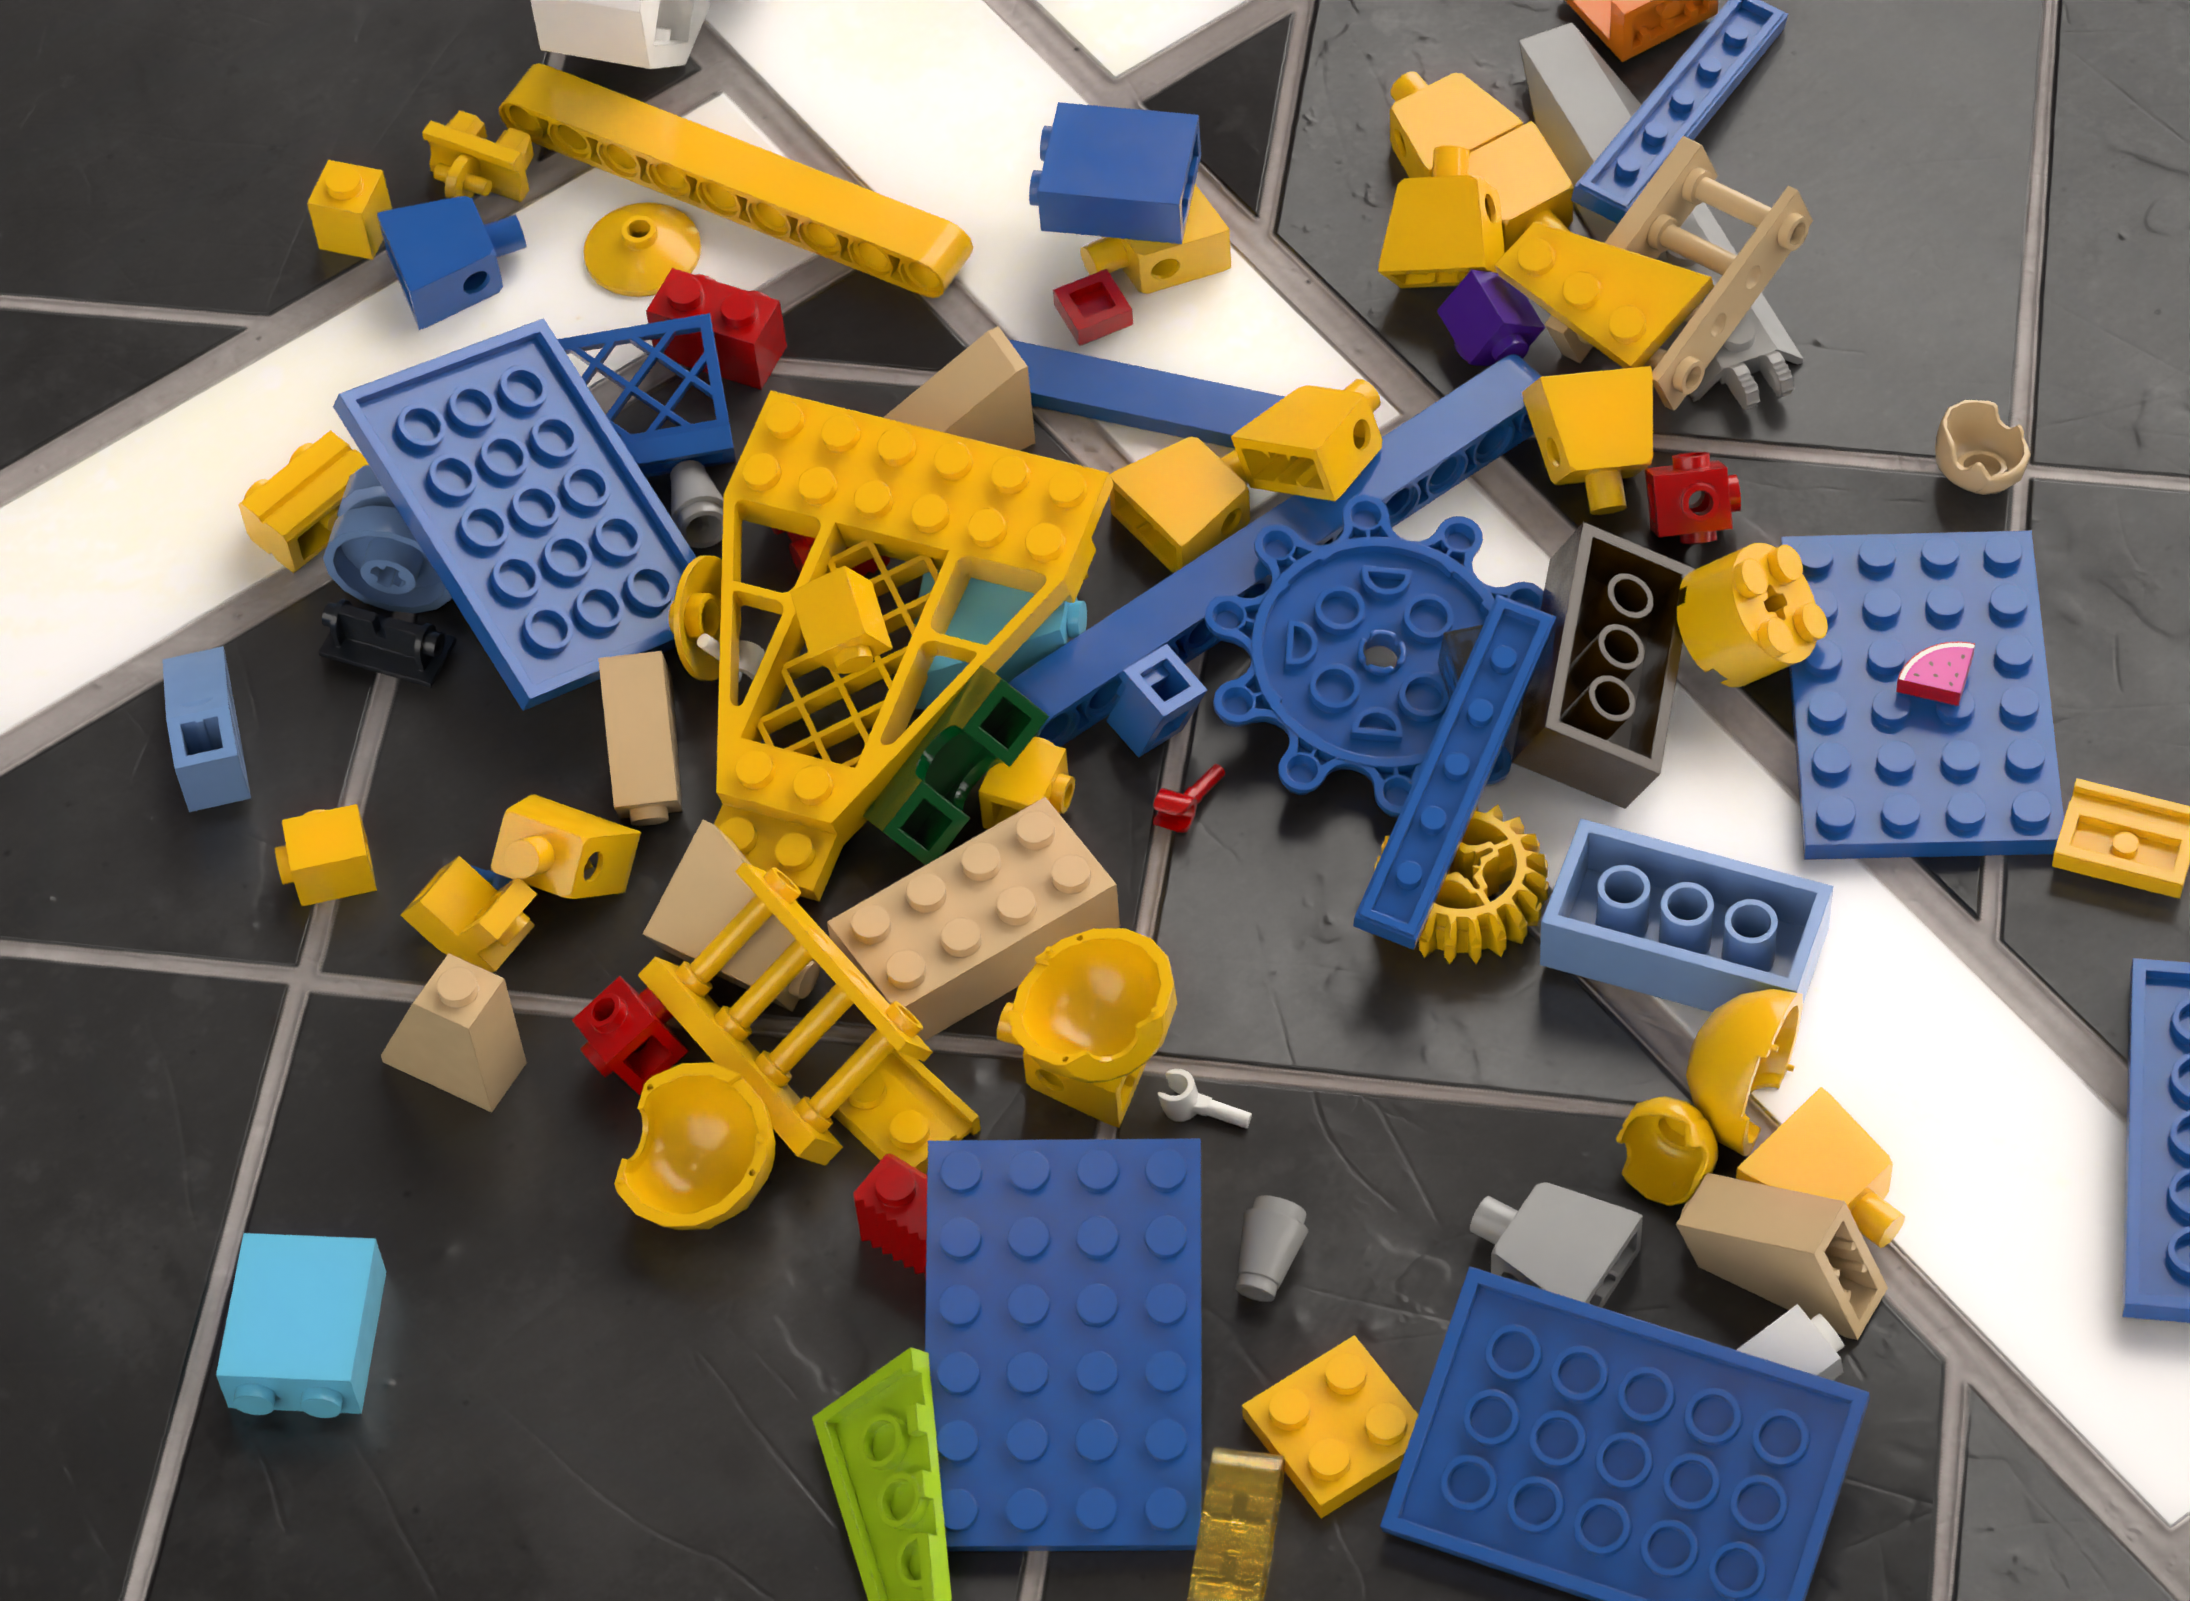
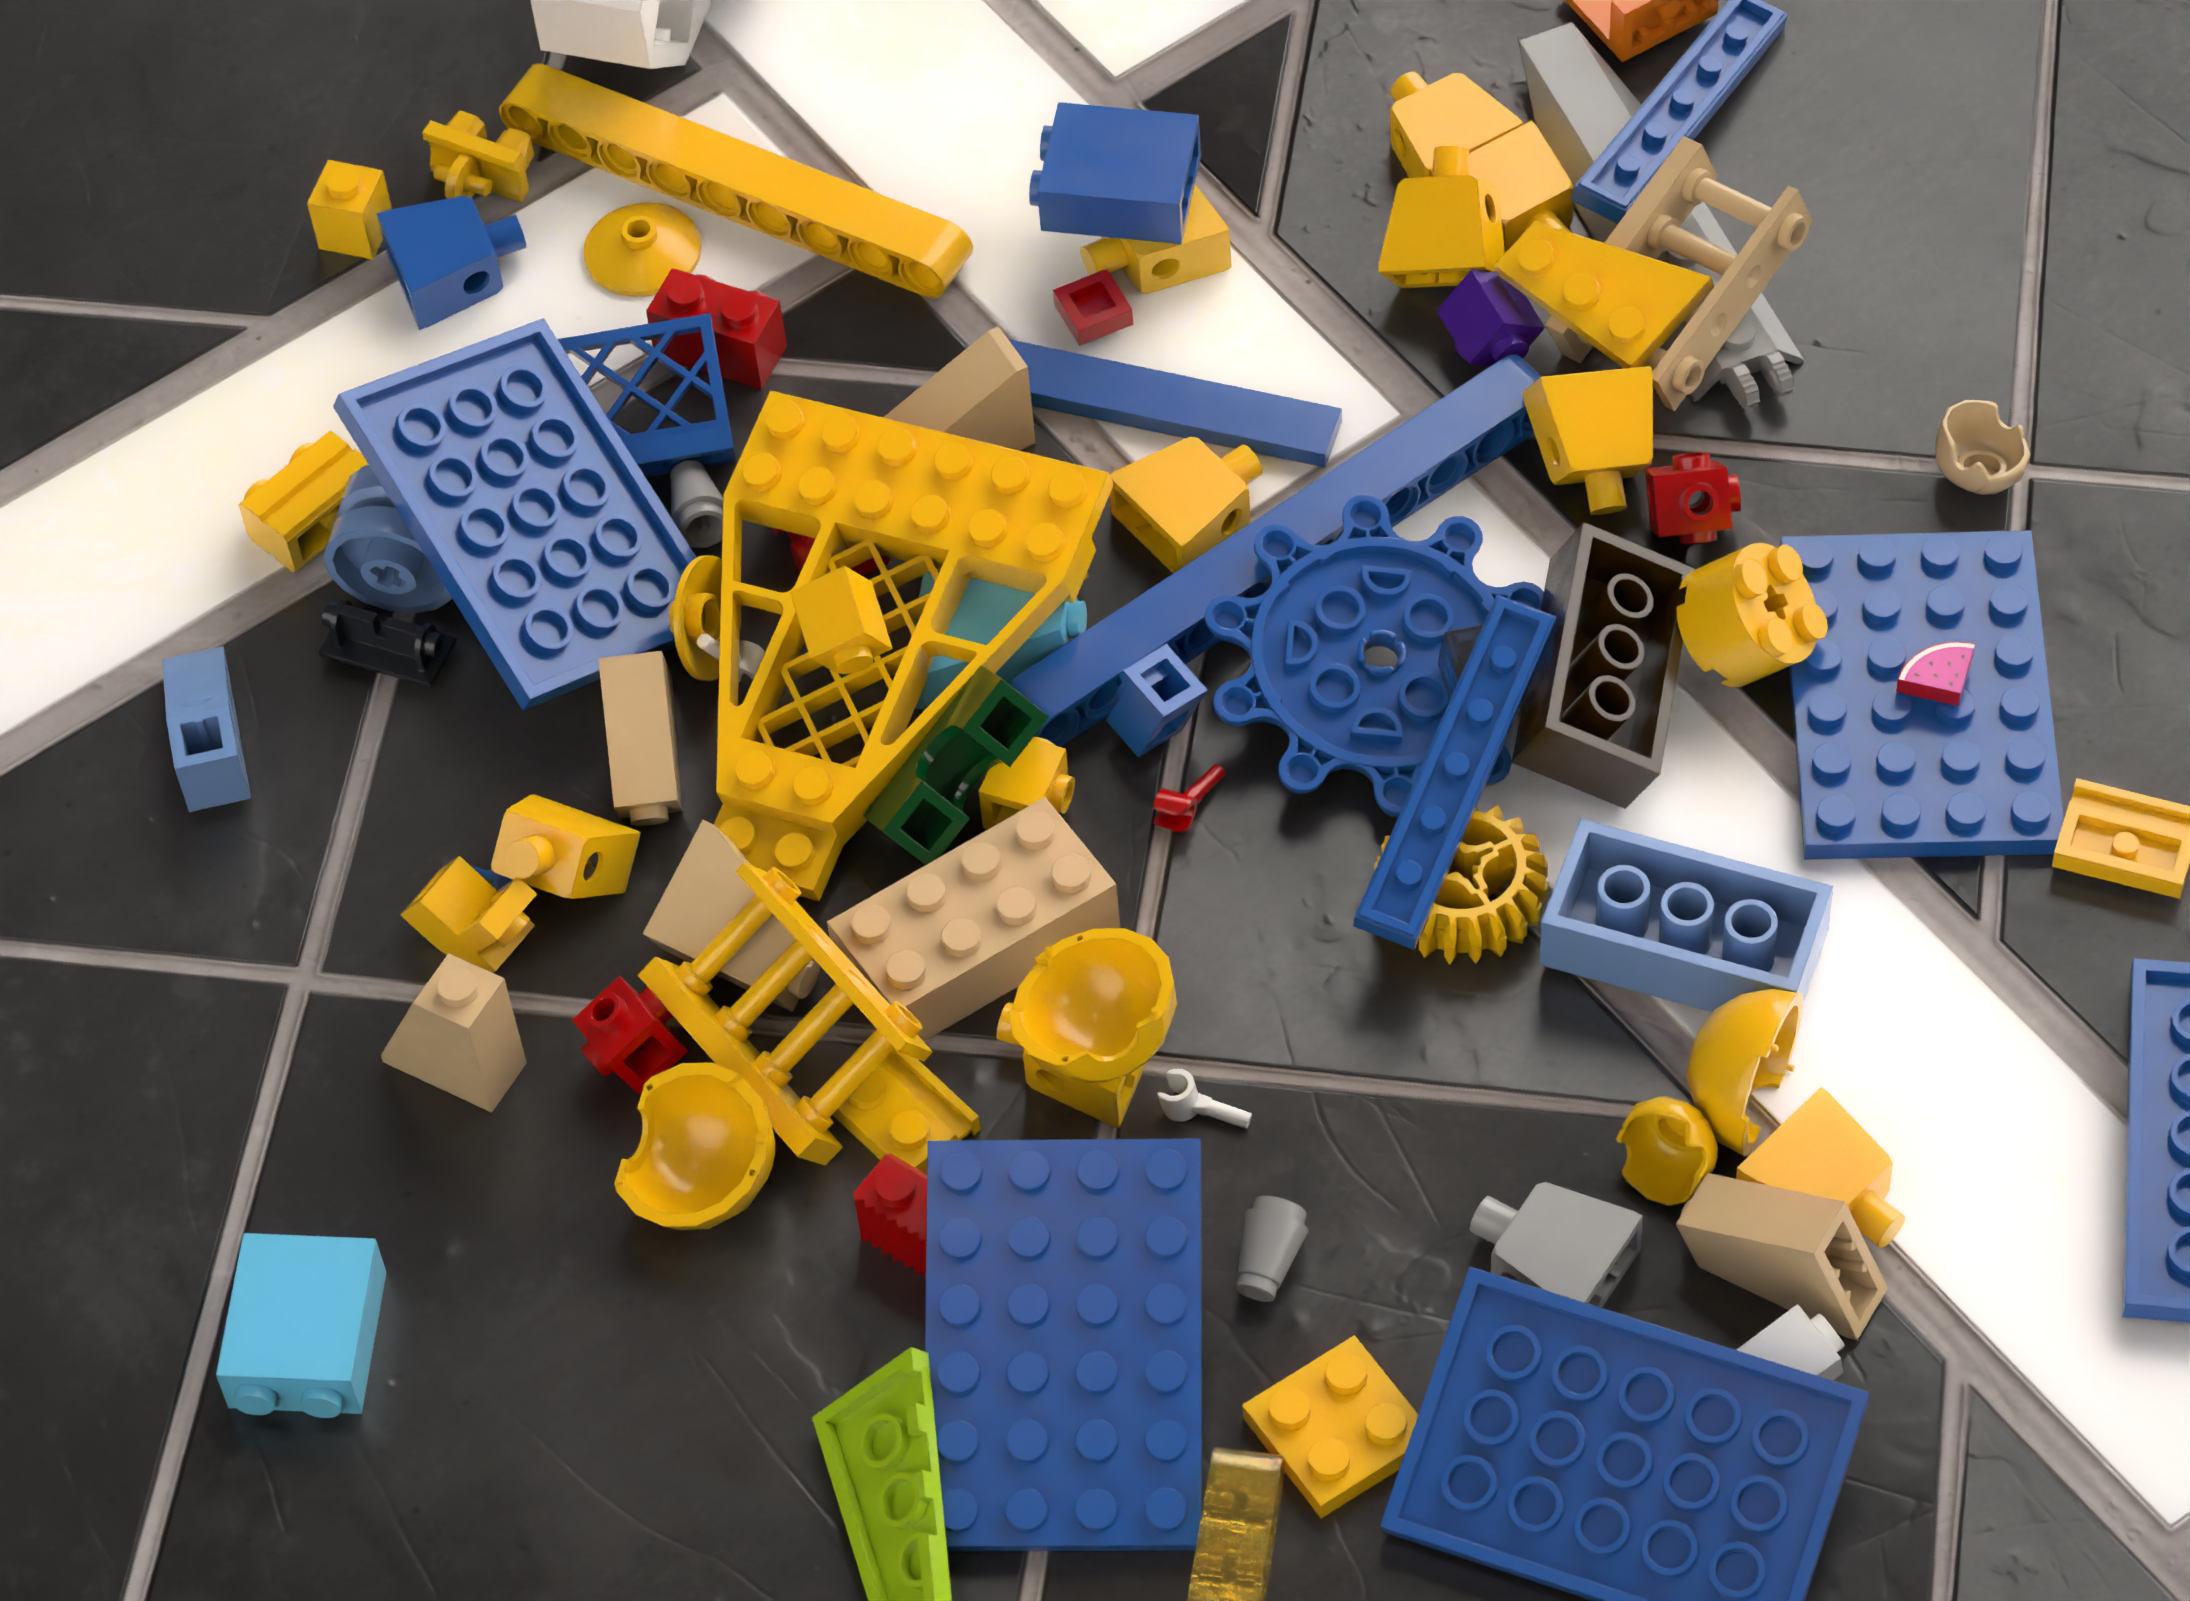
(326, 855): yellow brick -> none
(1311, 441): yellow torso -> none

